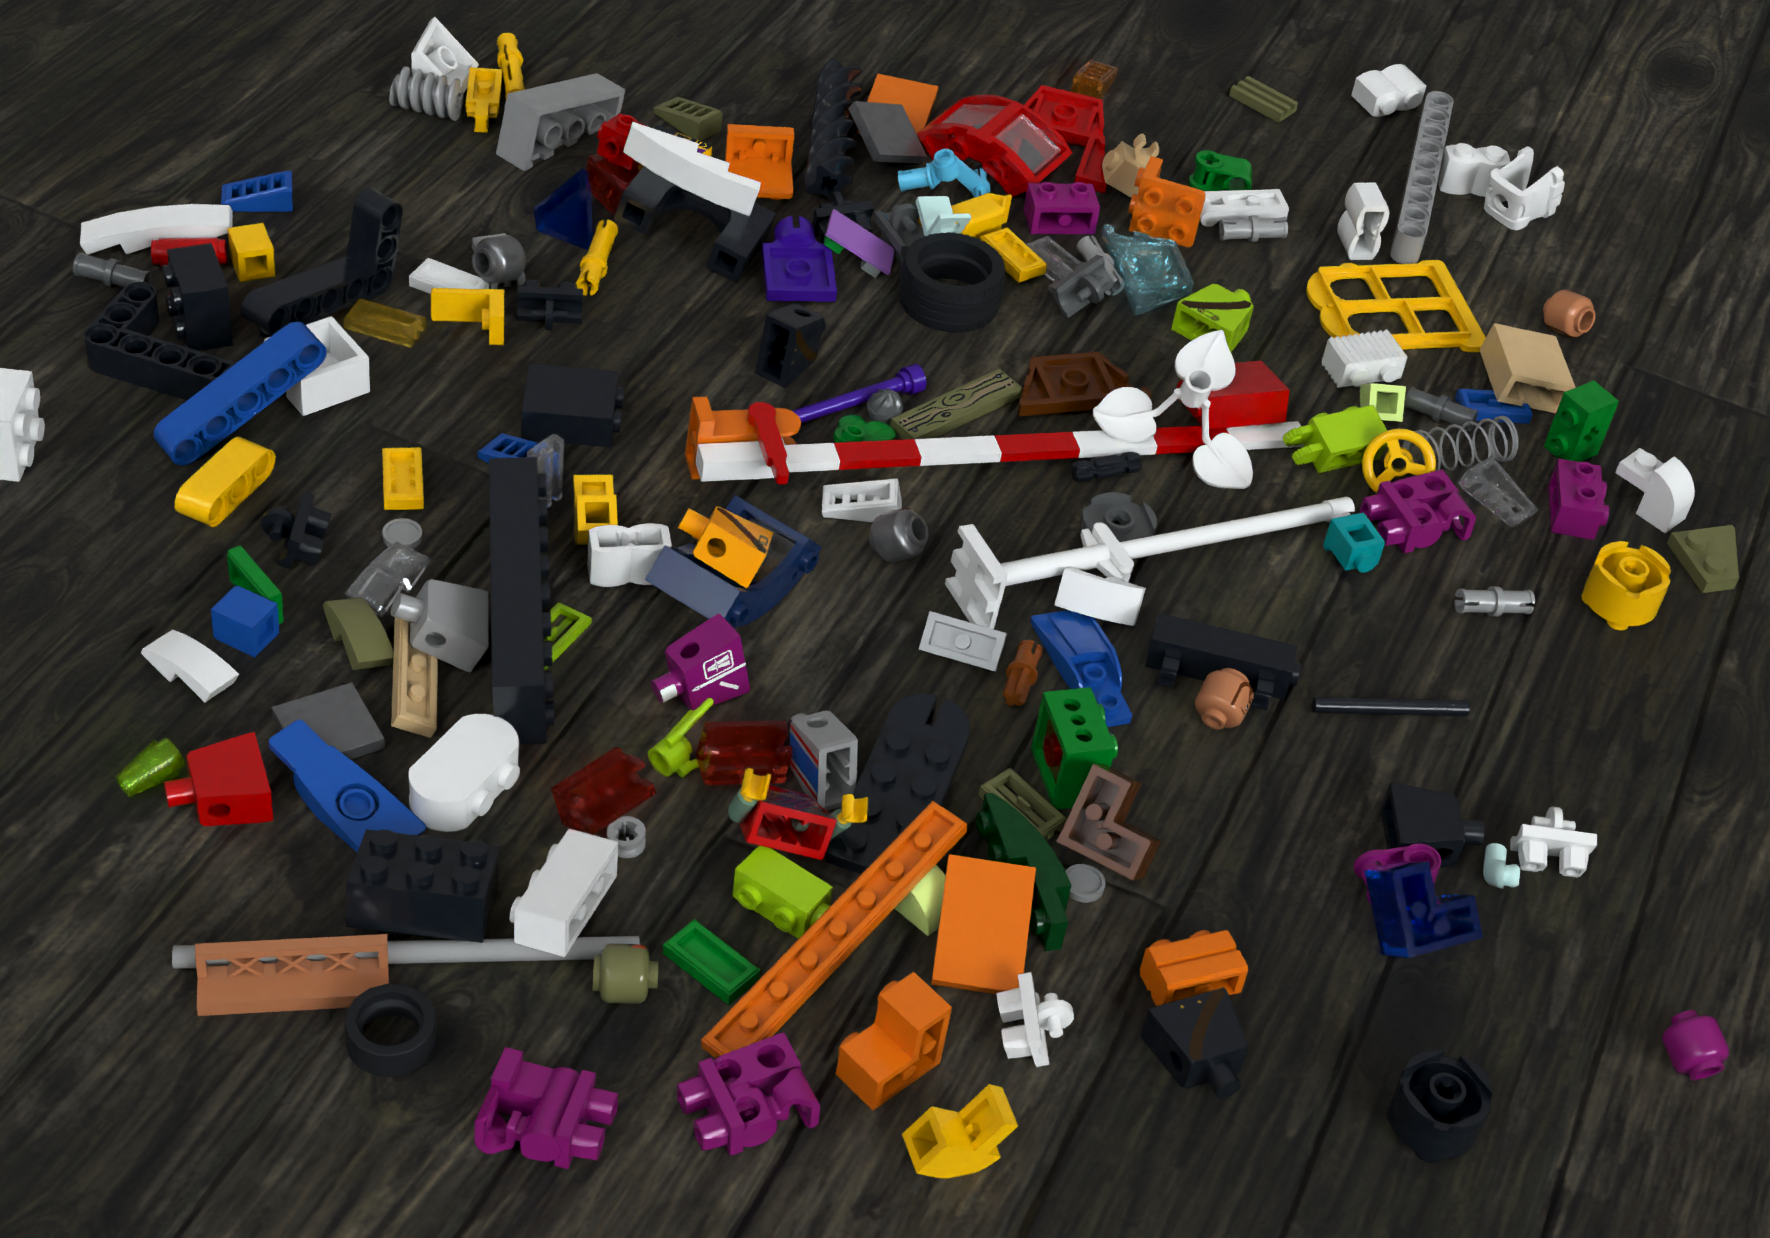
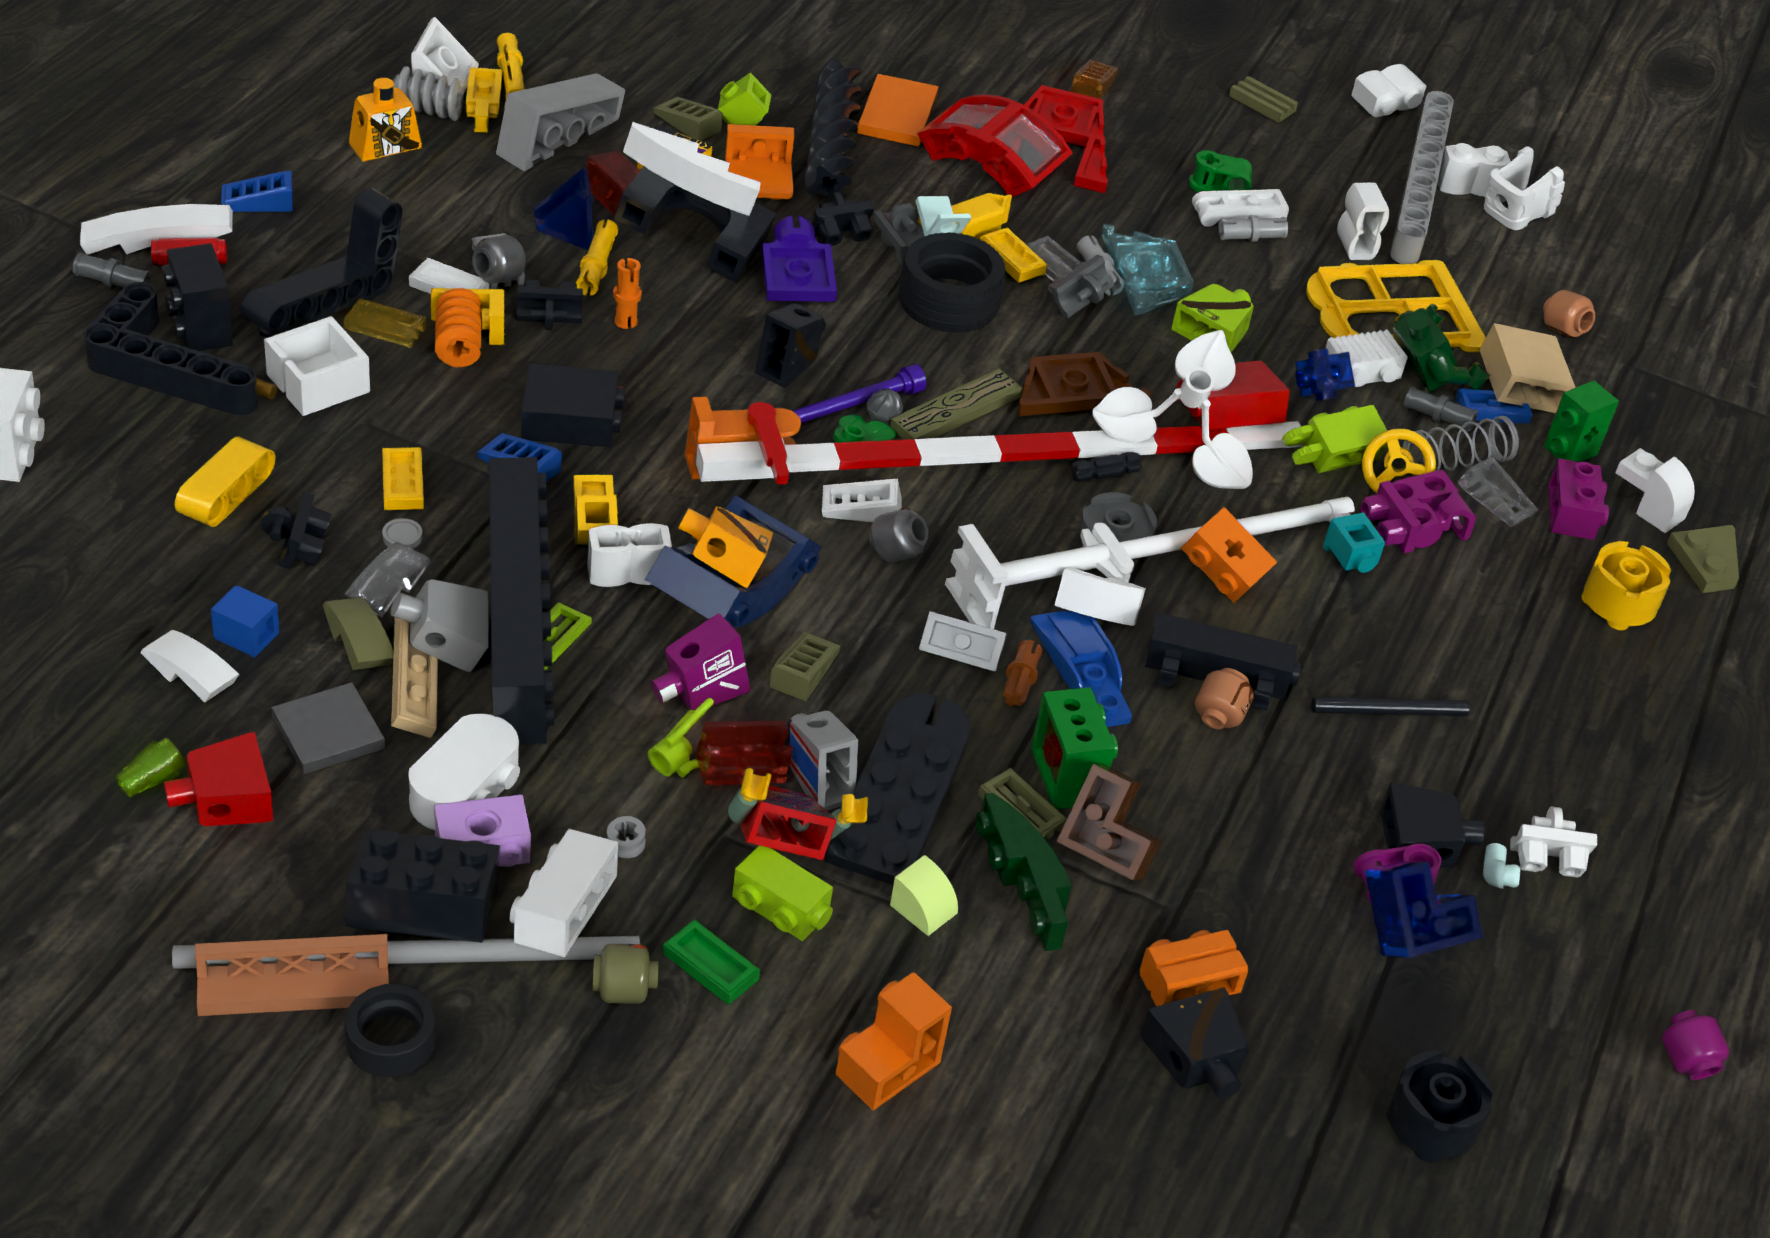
(239, 393): blue beam -> none
(248, 575): green tile -> none
(251, 252): yellow brick -> none
(339, 789): blue piece -> none
(383, 122): none -> torso
(458, 327): none -> orange piece
(491, 821): none -> lavender brick
(546, 1111): magenta hips -> none
(550, 461): clear tile -> none
(602, 792): clear red hinge -> none
(612, 139): red brick -> none
(627, 293): none -> orange pin
(736, 1095): magenta hips -> none
(744, 101): none -> lime brick
(786, 674): none -> olive slope
(837, 932): orange tile -> none
(847, 234): medium lavender piece -> none
(887, 132): flat silver tile -> none
(946, 168): medium azure pin -> none
(961, 1142): yellow brick -> none
(983, 925): orange tile -> none
(1025, 1004): white hips -> none
(1061, 208): magenta brick -> none
(1086, 883): light grey piece -> none
(1122, 164): tan brick -> none
(1165, 206): orange bracket -> none
(1228, 555): none -> orange brick
(1324, 374): none -> clear blue brick
(1386, 399): yellowish green brick -> none
(1431, 352): none -> dark green torso
(1494, 601): light grey pin -> none

